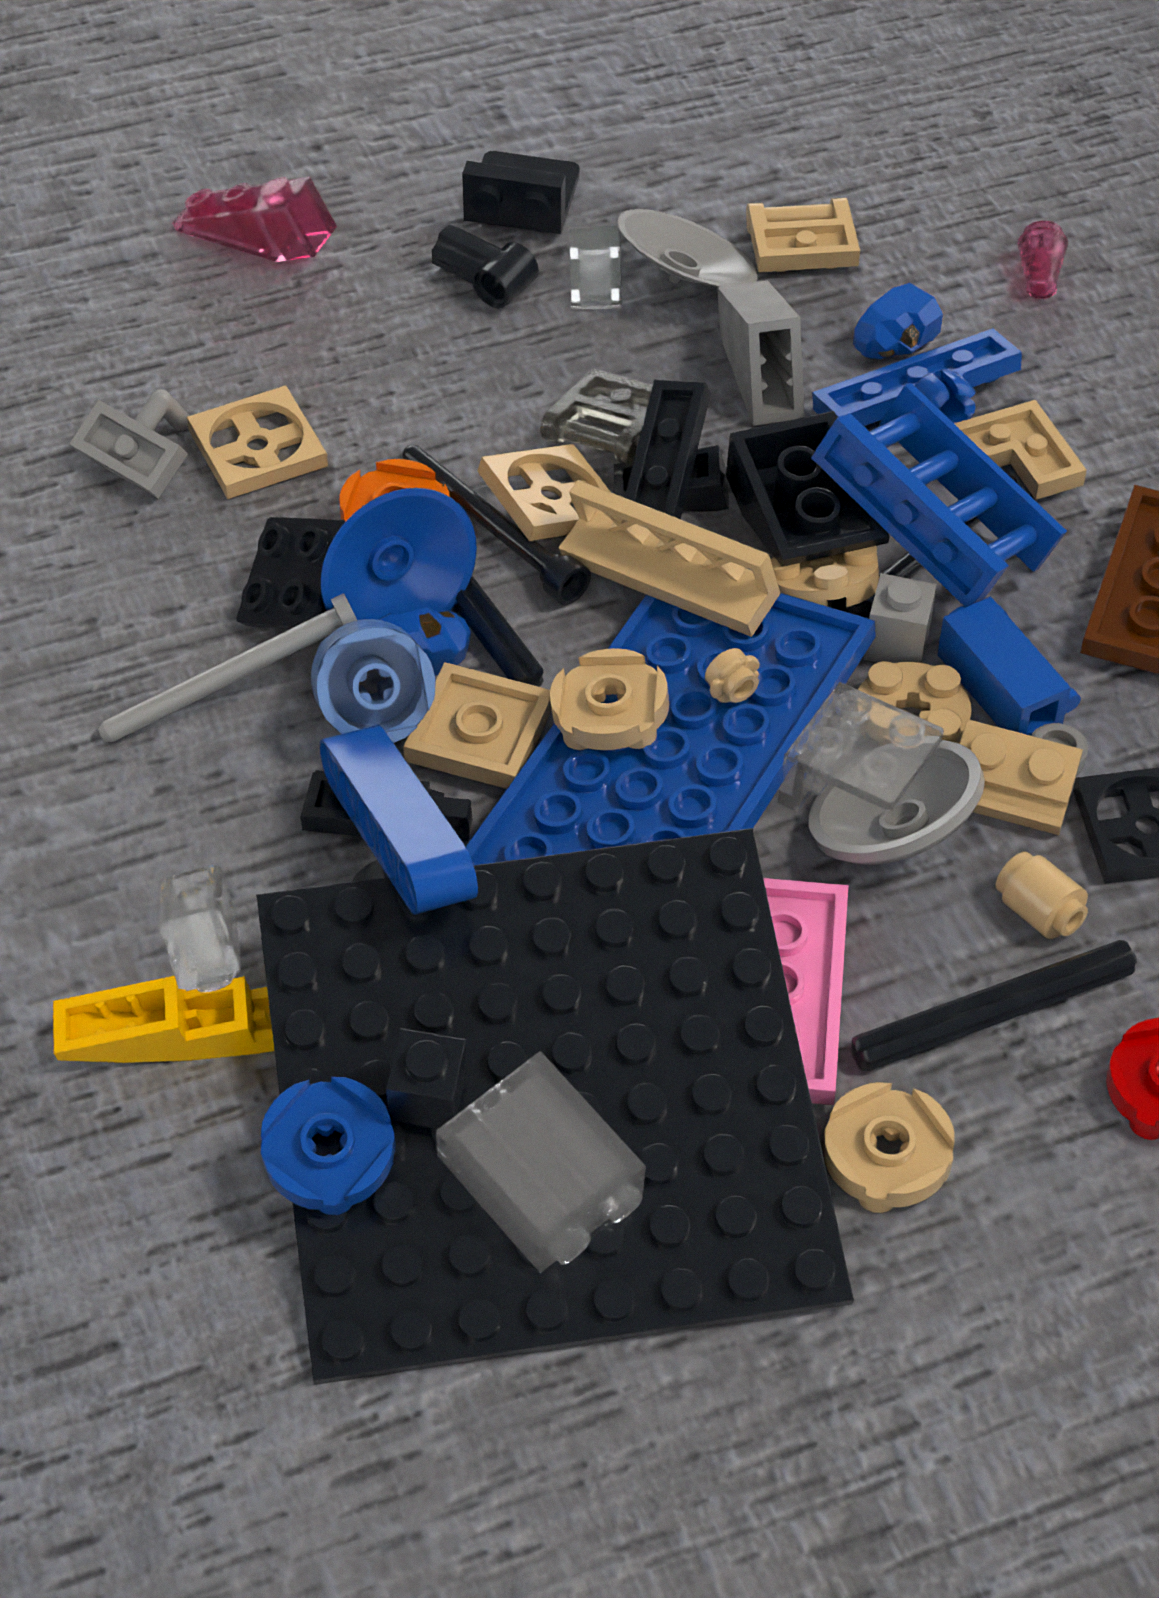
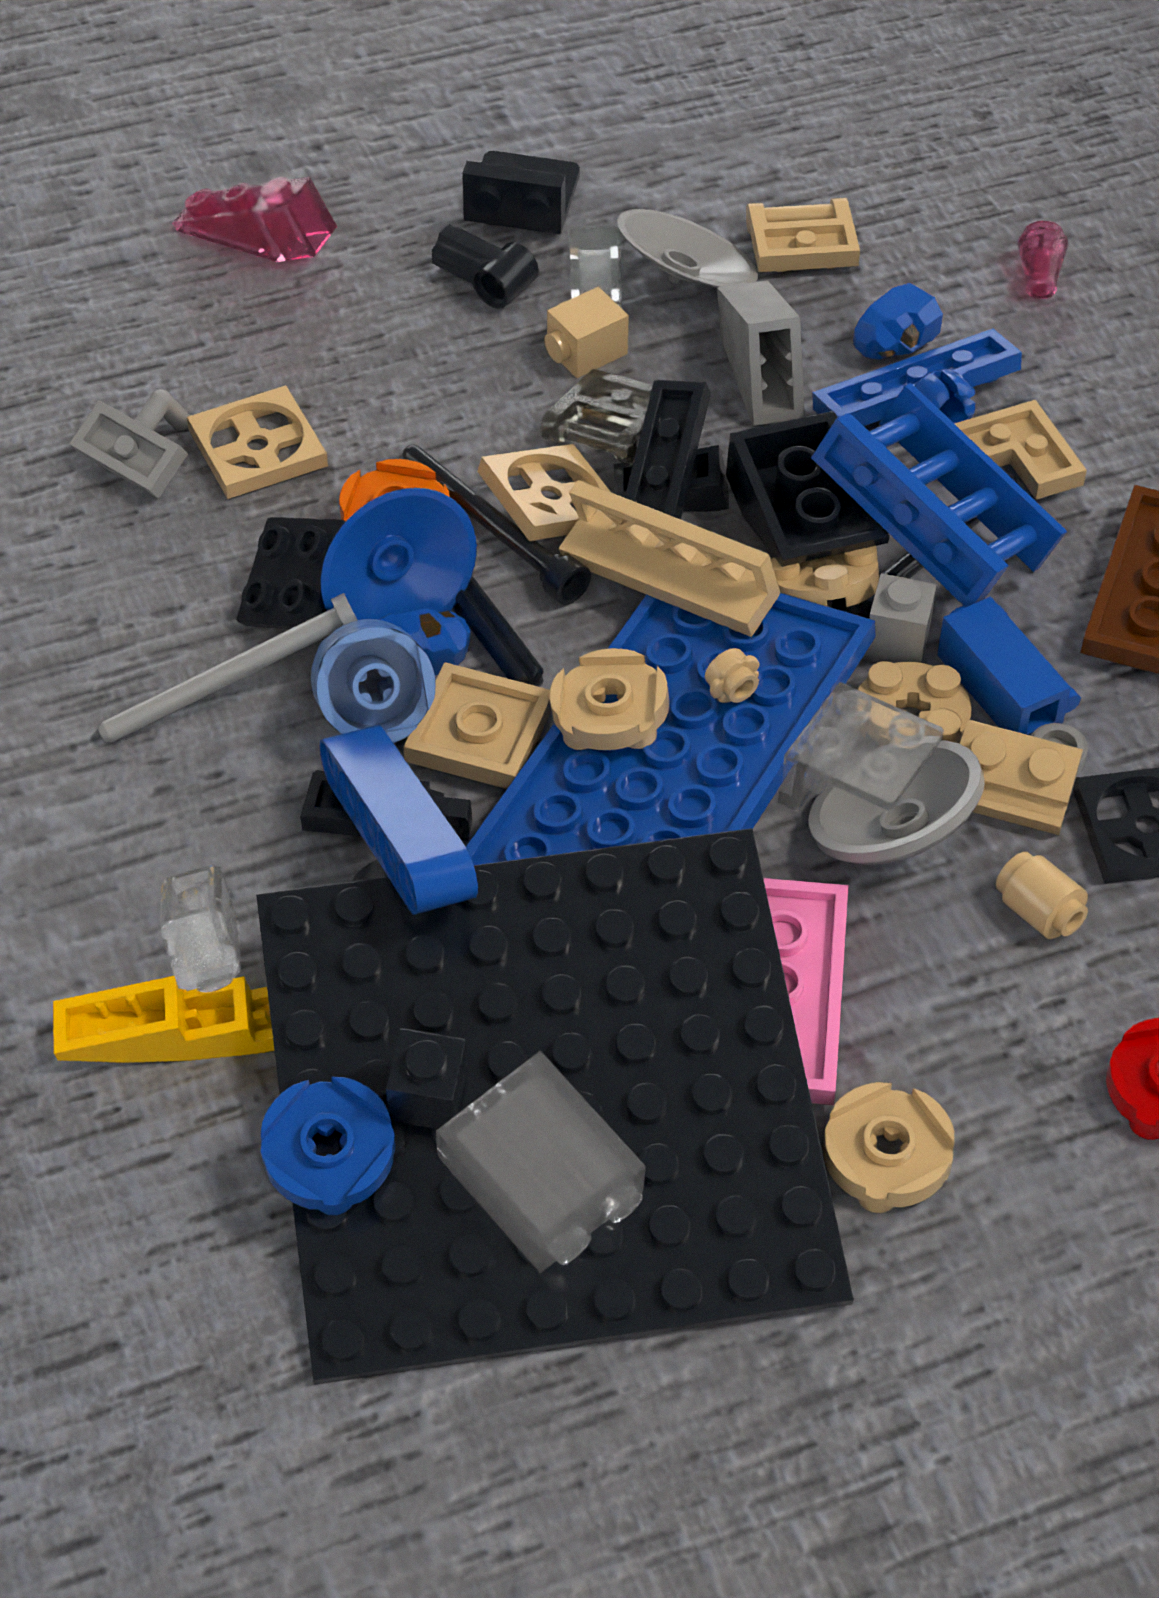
(587, 332): none -> tan brick
(992, 1005): black axle -> none

